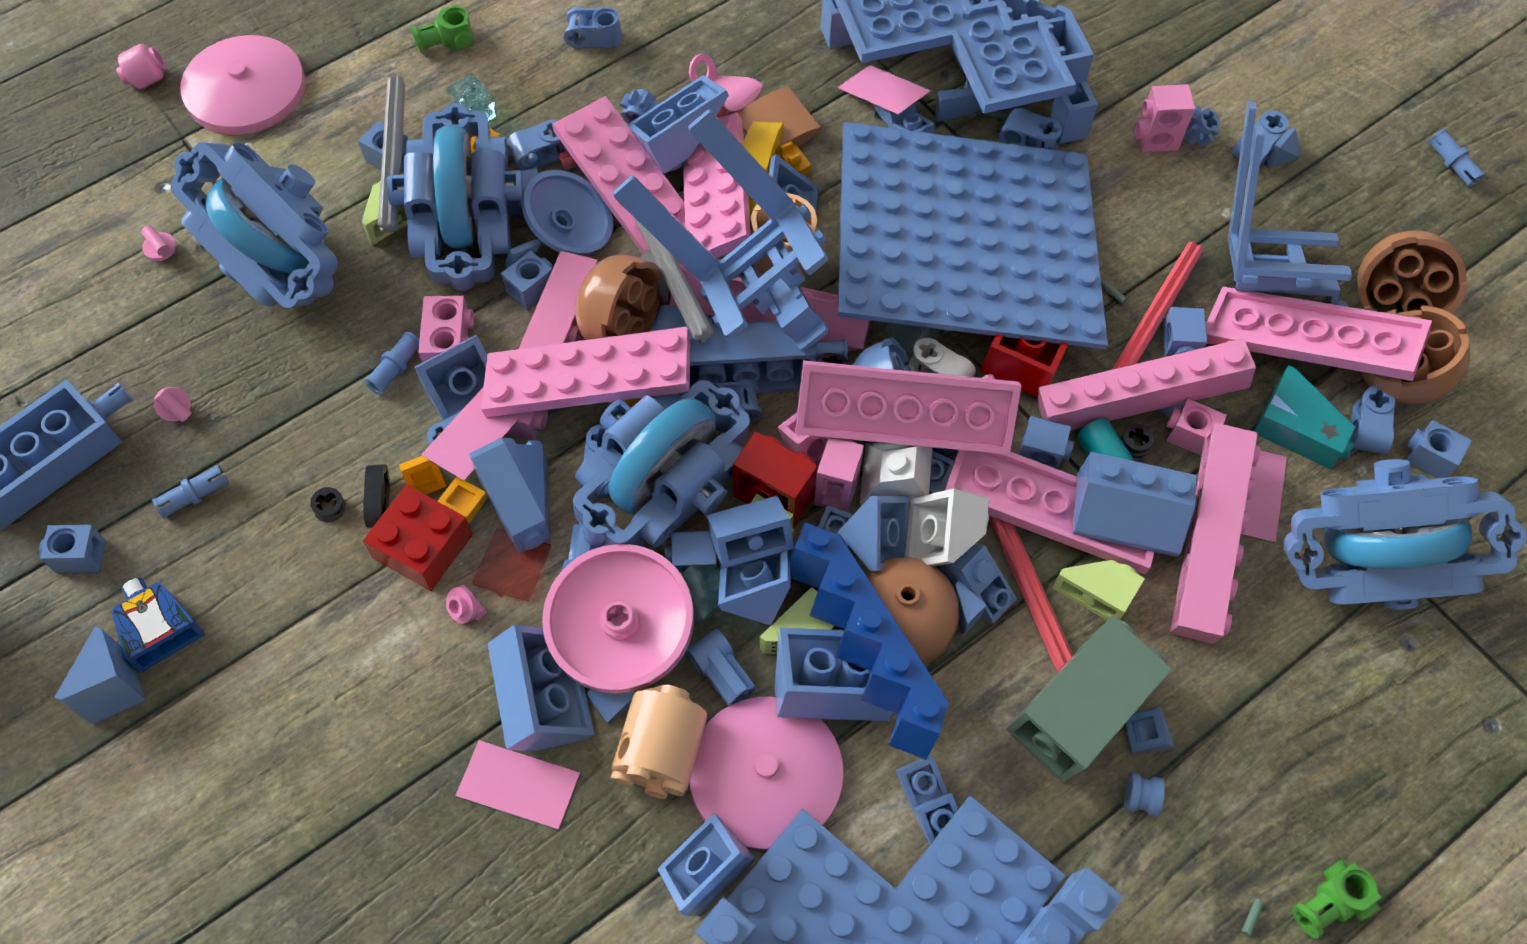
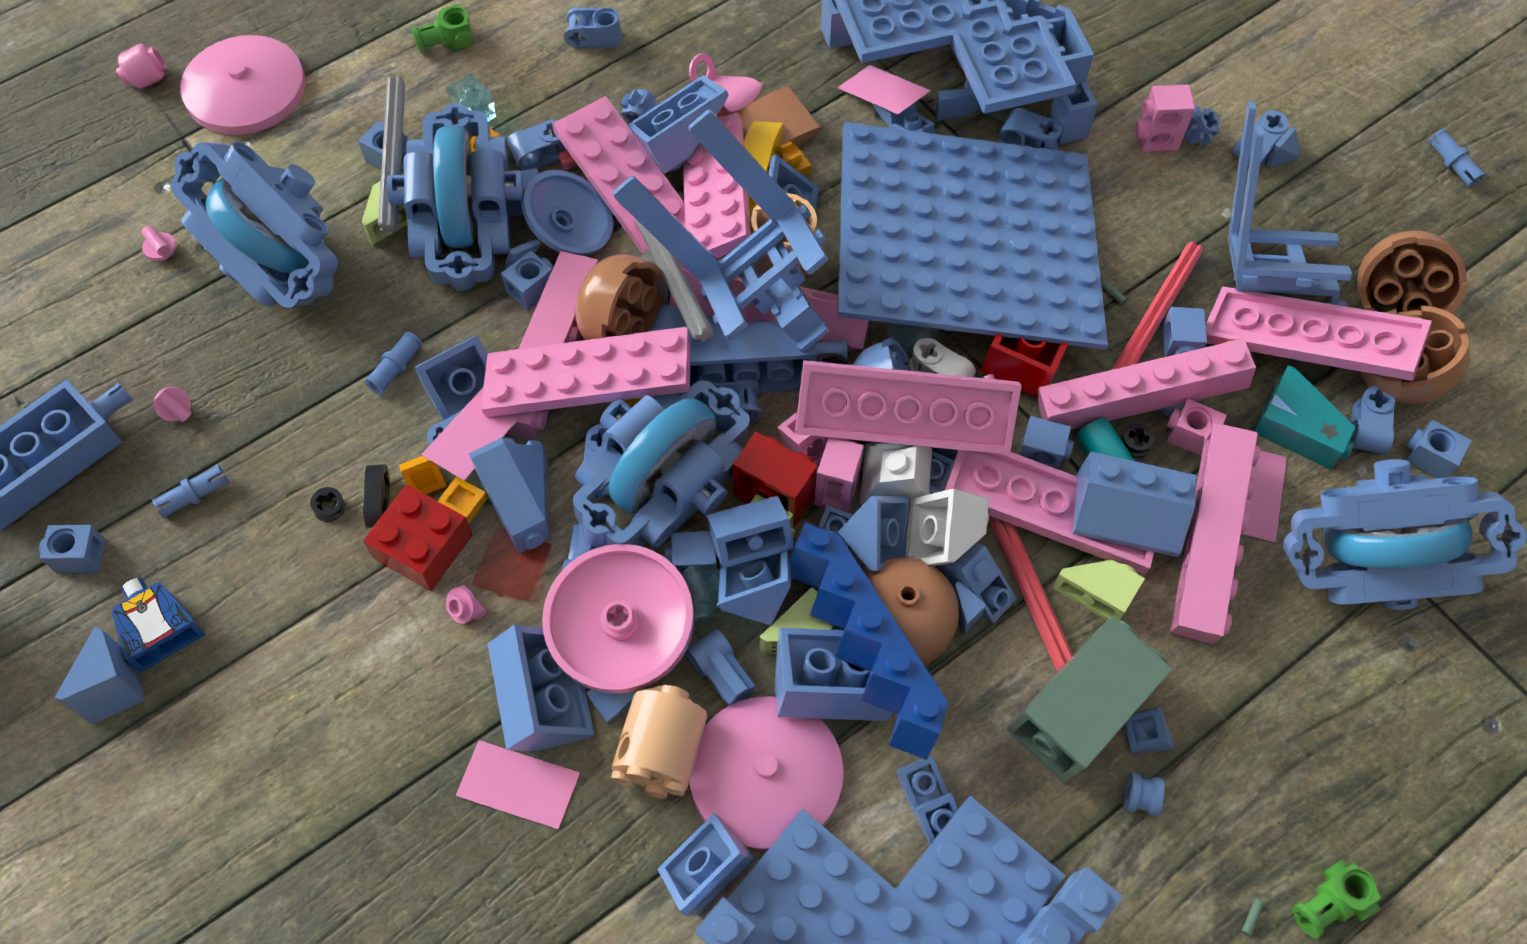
(439, 332): bright pink brick -> none

